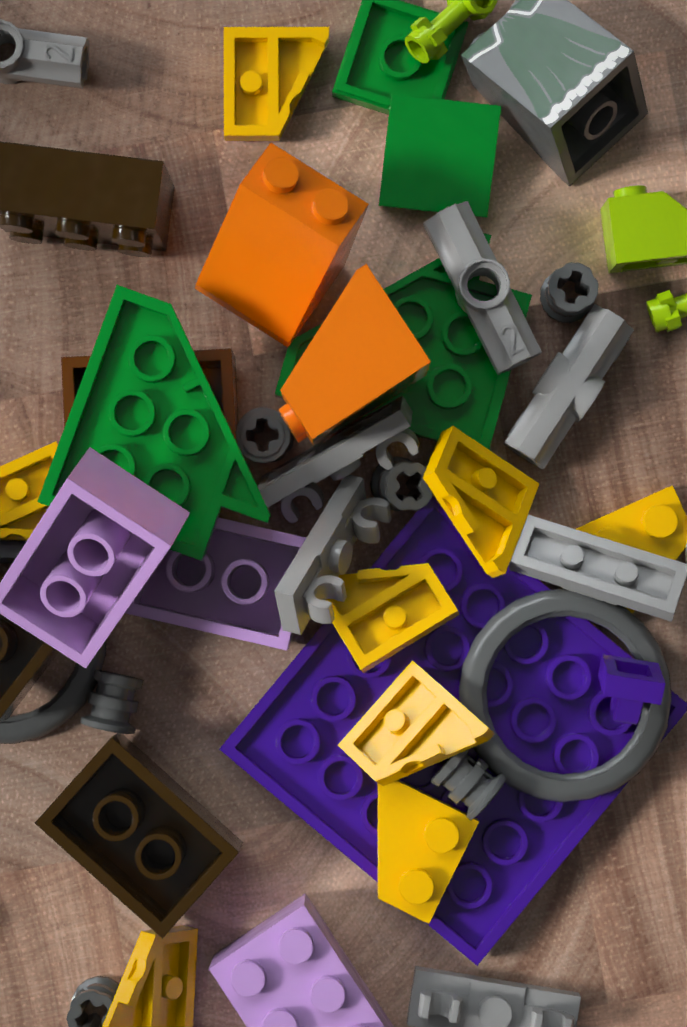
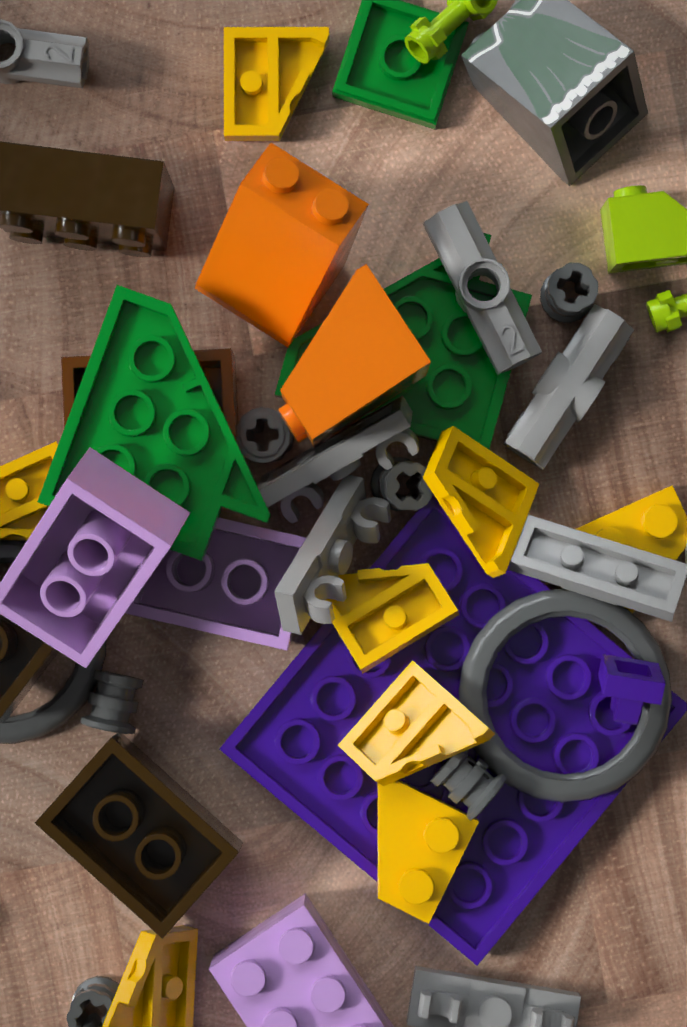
(439, 154): green tile -> none

